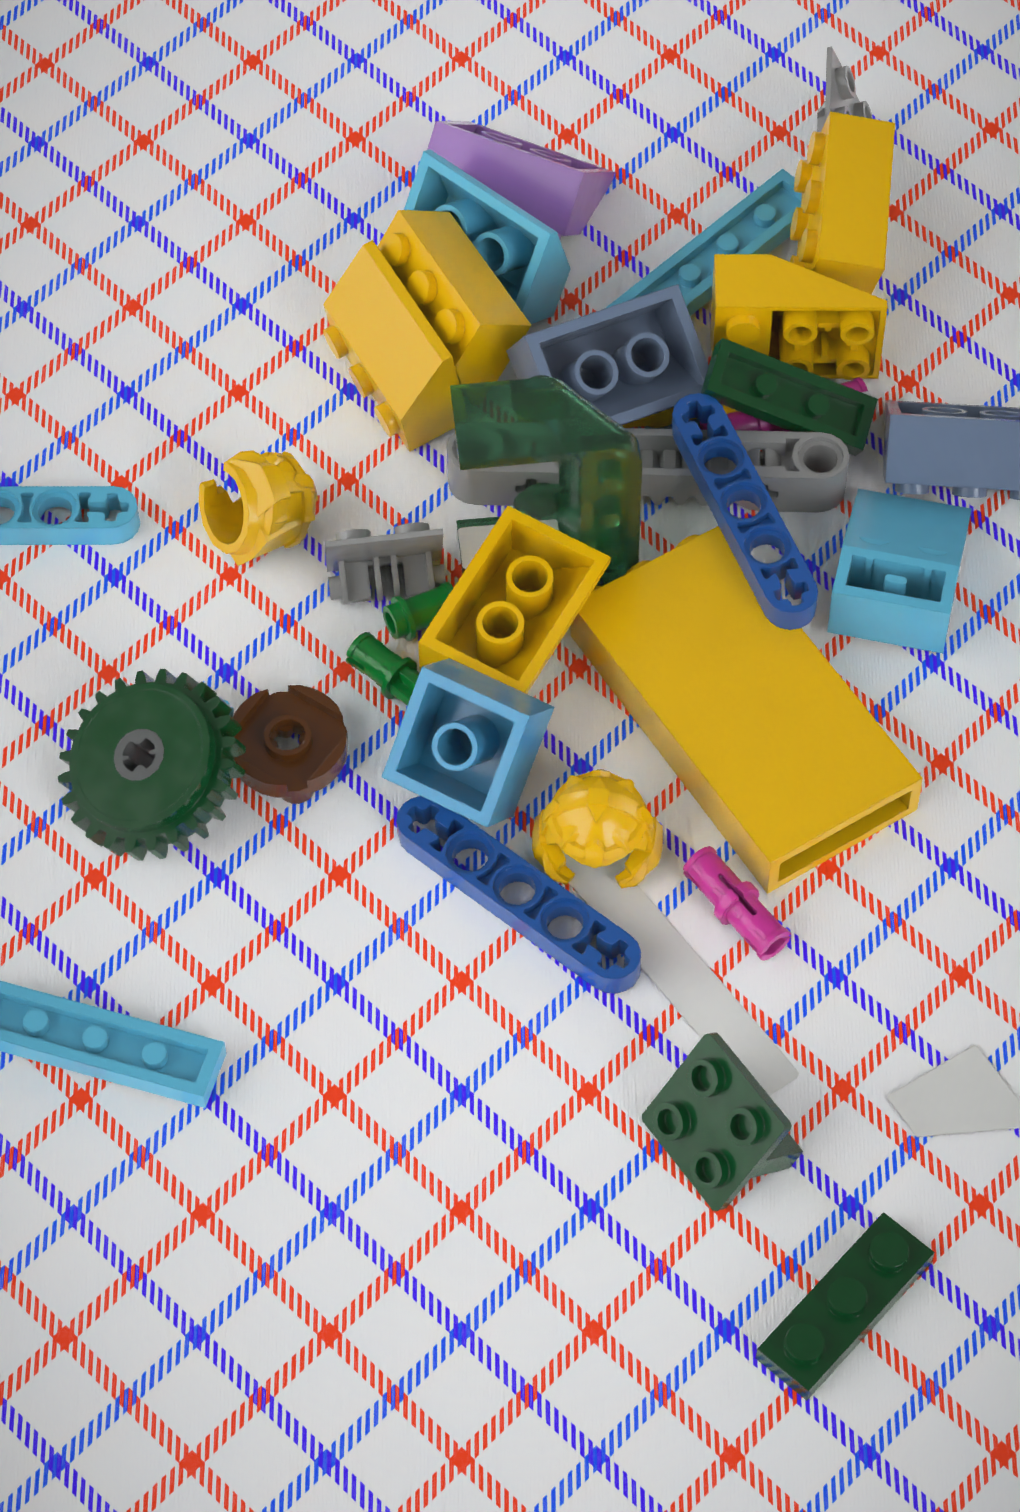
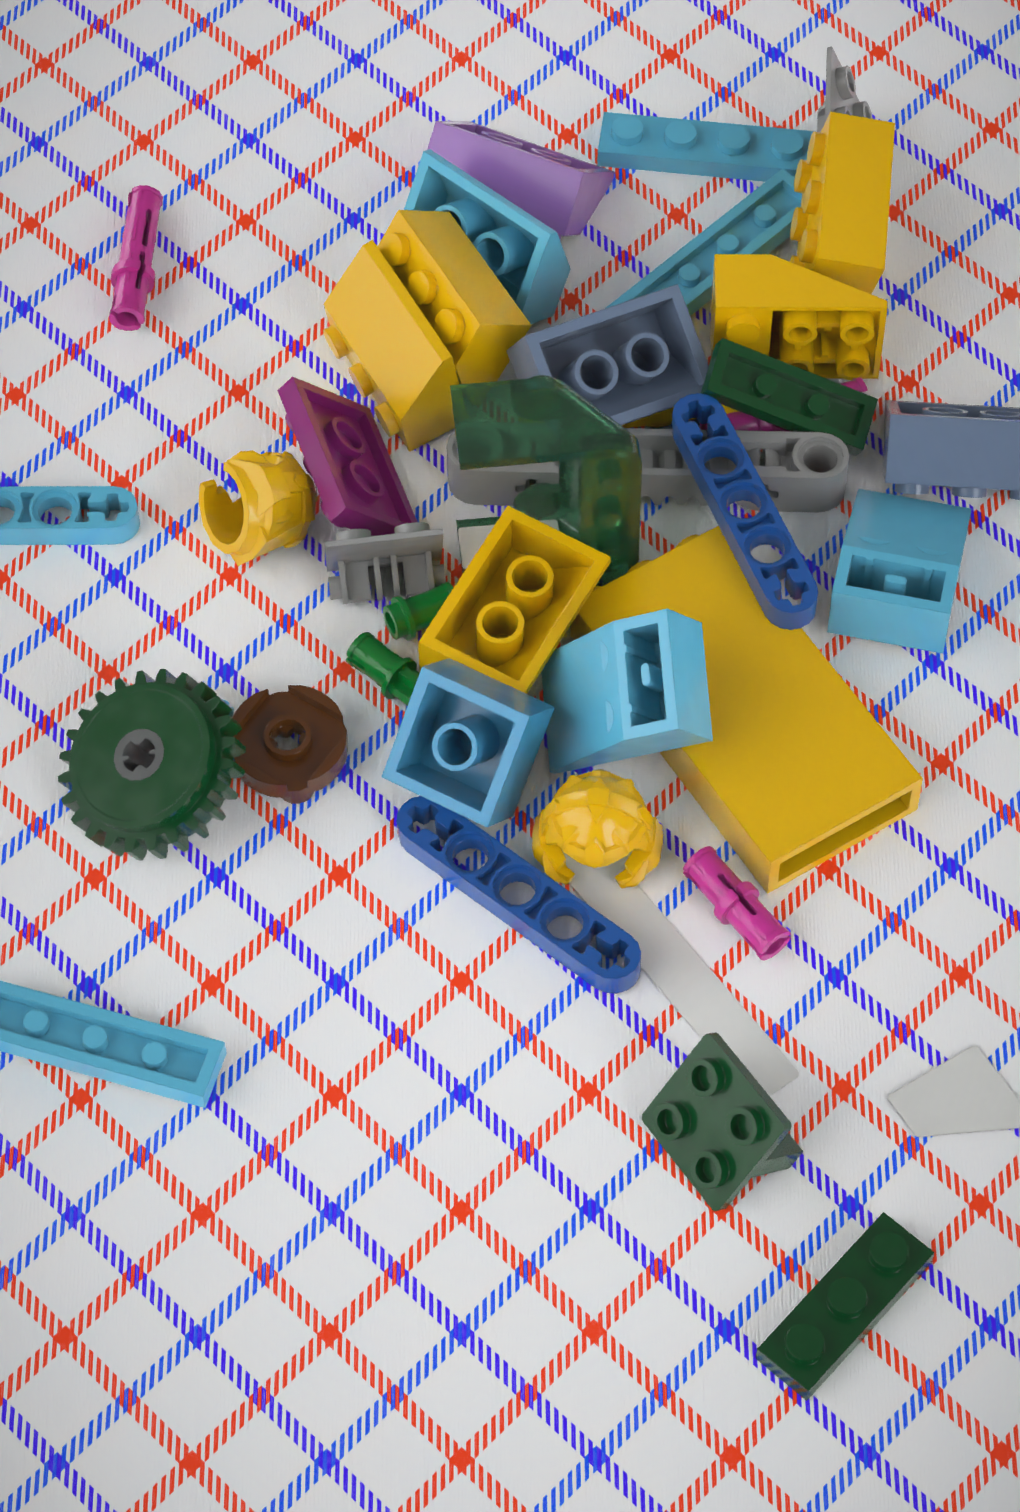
(134, 273): none -> dark pink pin
(346, 459): none -> magenta plate
(627, 691): none -> medium azure slope
(699, 147): none -> medium azure plate

